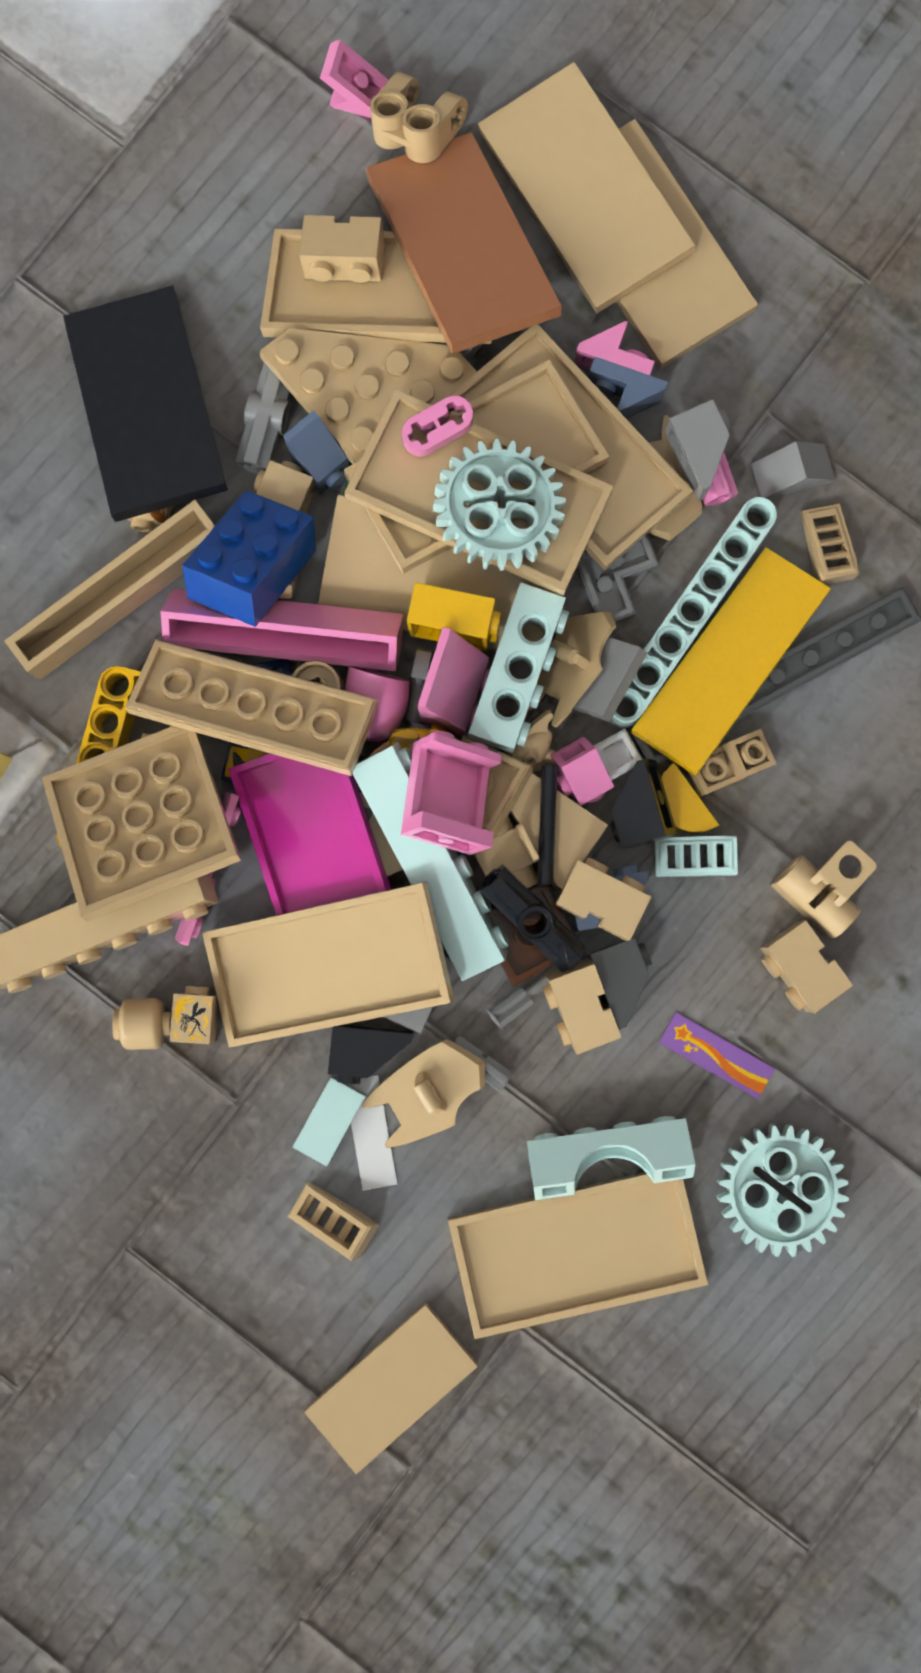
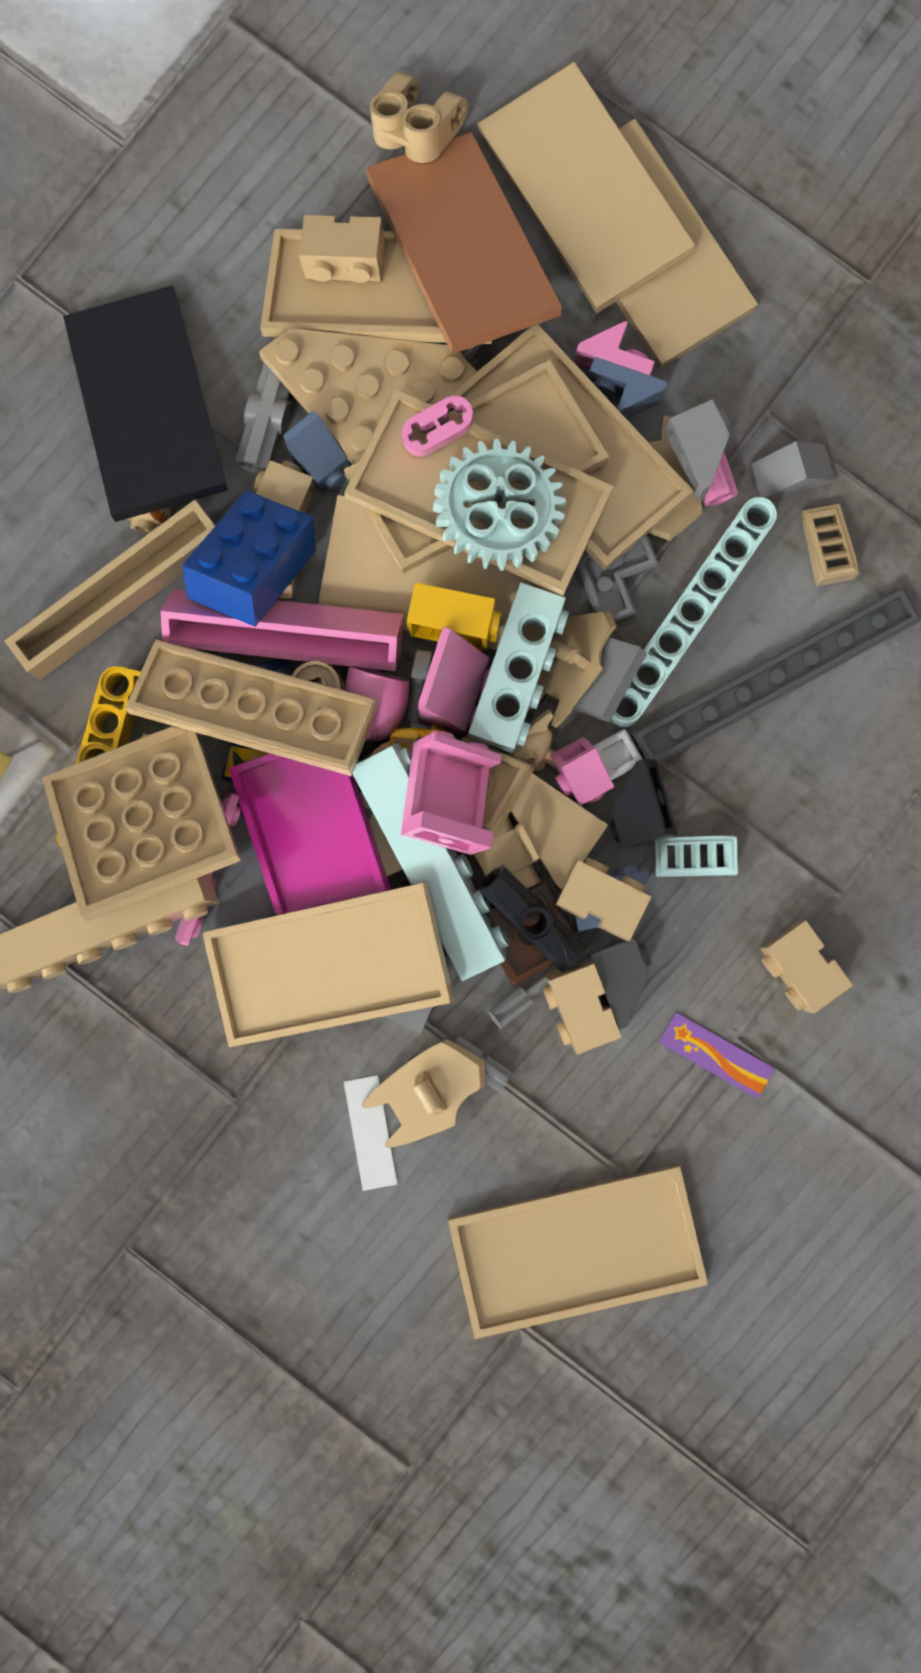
(141, 1023): tan head -> none
(194, 1016): tan brick -> none
(325, 1233): tan slope -> none
(329, 1121): light aqua tile -> none
(351, 78): bright pink slope -> none
(361, 1051): black slope -> none
(390, 1388): tan tile -> none
(547, 825): black bar -> none
(657, 1147): light aqua arch -> none
(685, 805): yellow tile -> none
(730, 661): yellow tile -> none
(733, 763): tan slope -> none
(761, 1217): light aqua gear -> none
(824, 893): tan piece -> none

